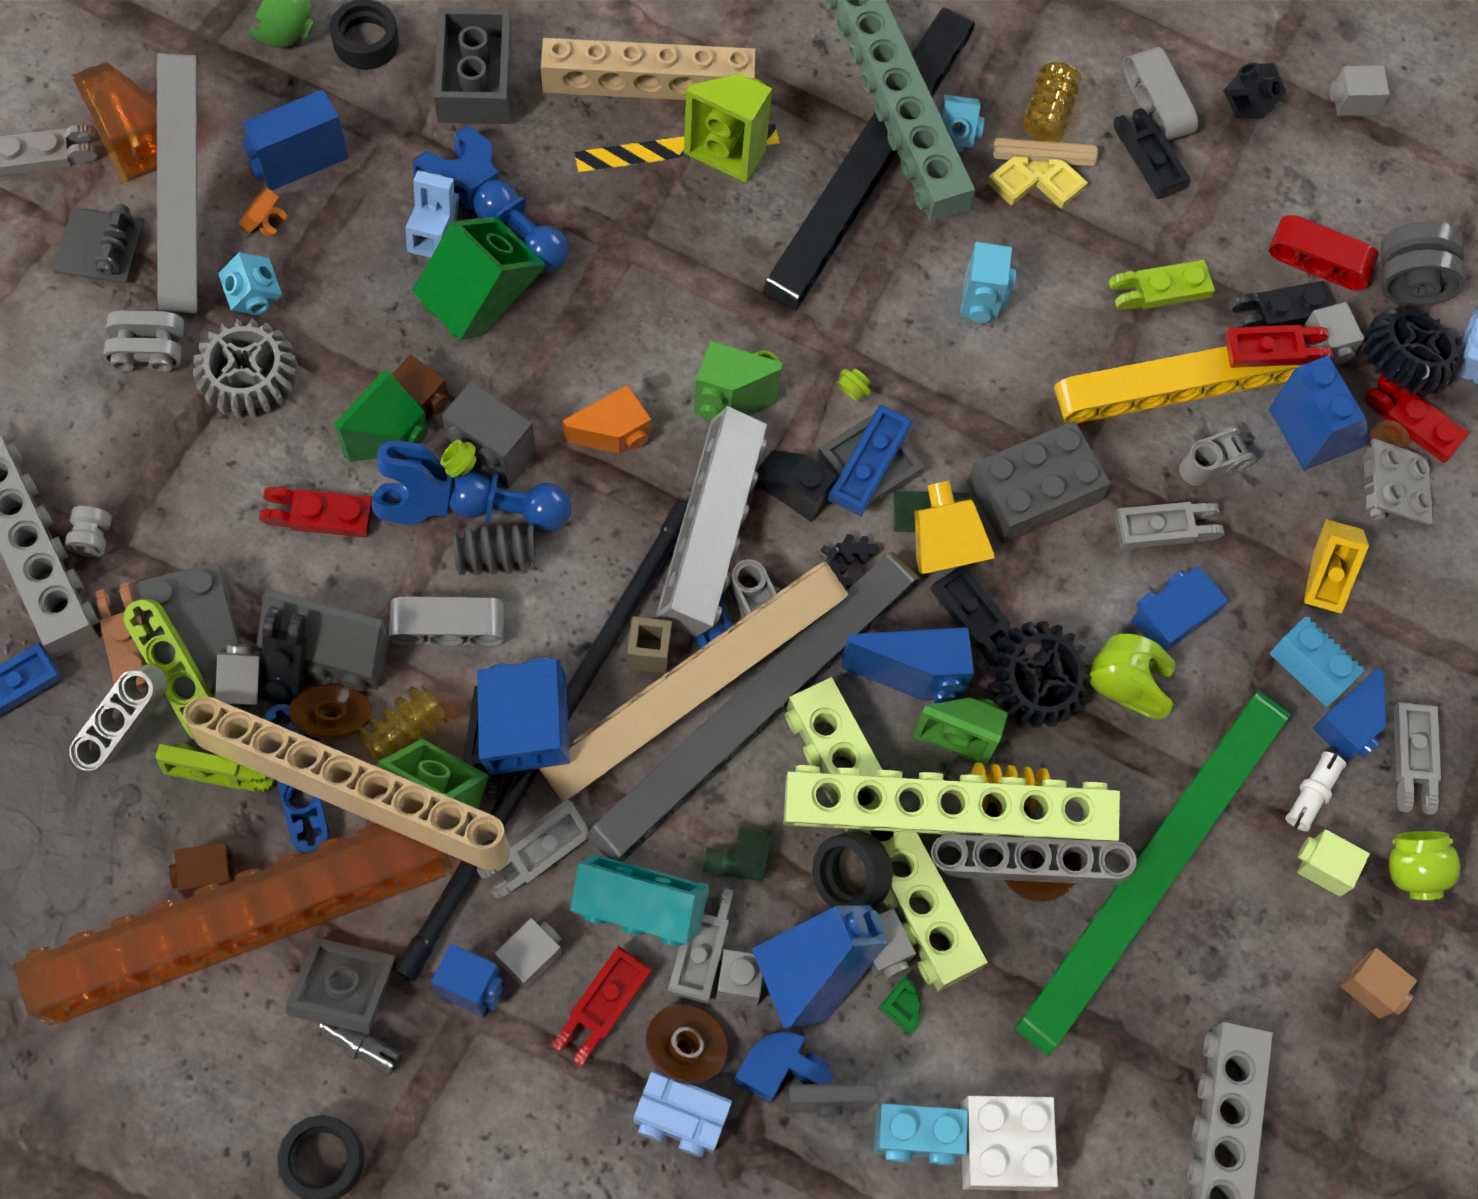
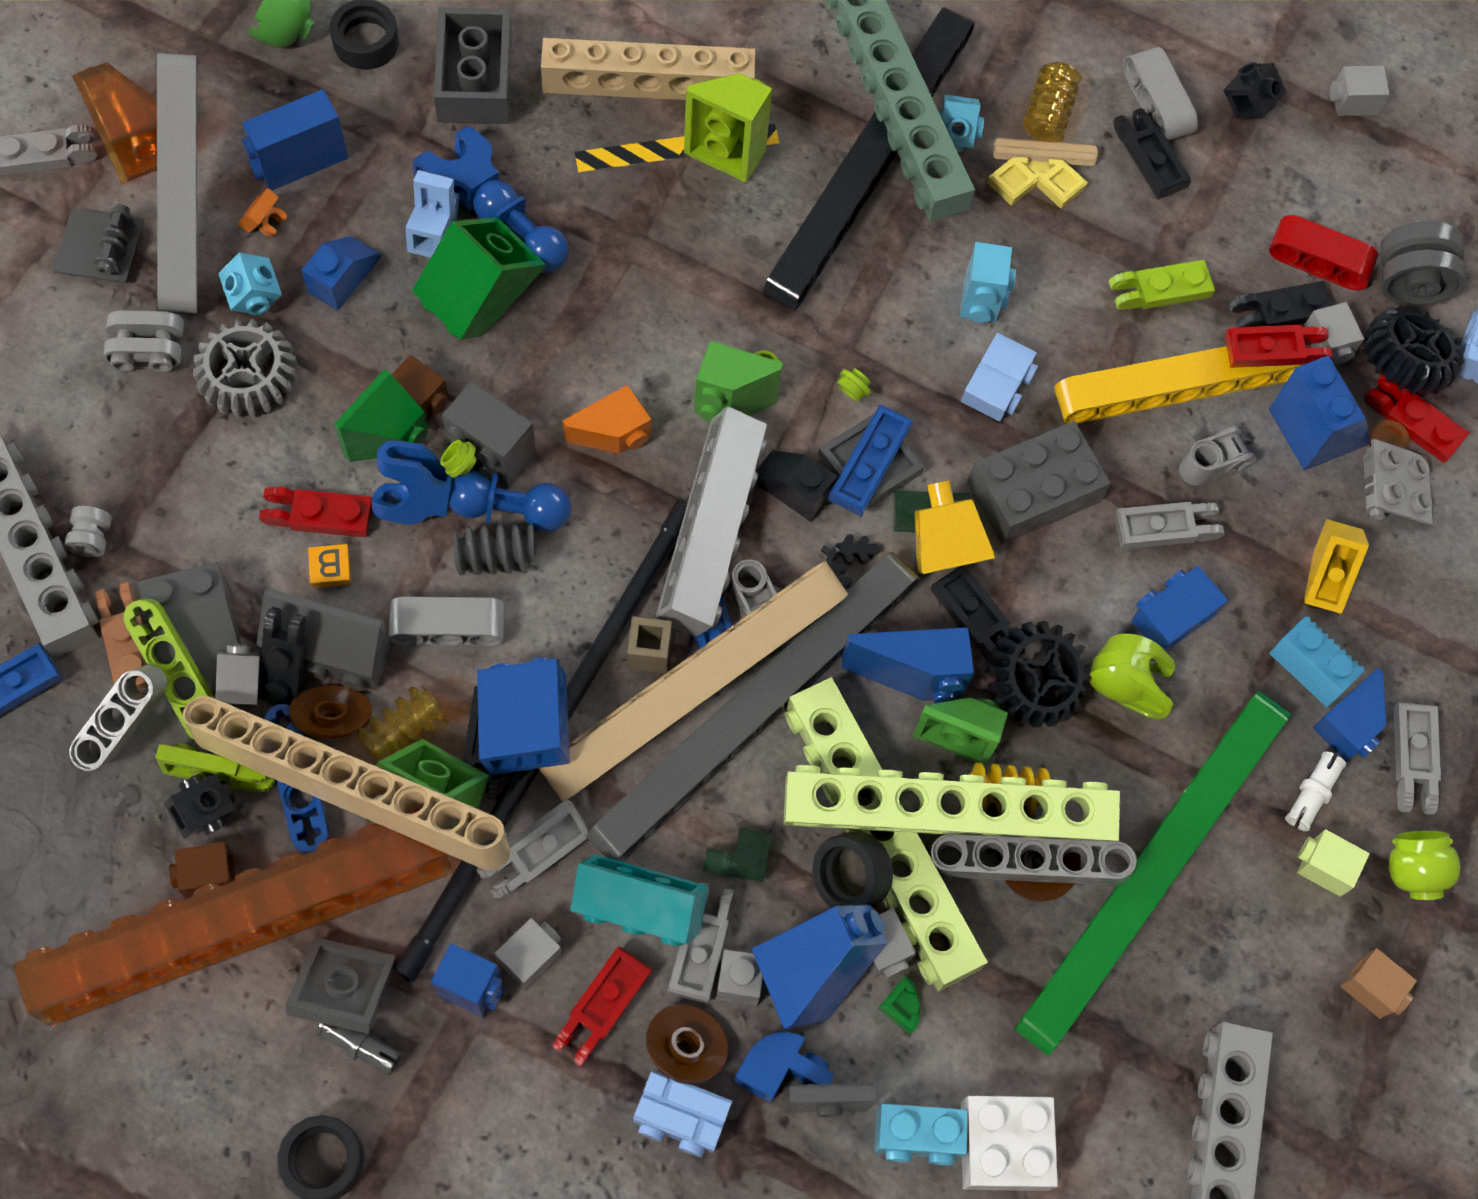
(191, 815): none -> black brick
(329, 566): none -> light orange tile
(338, 269): none -> blue slope
(999, 377): none -> light blue brick

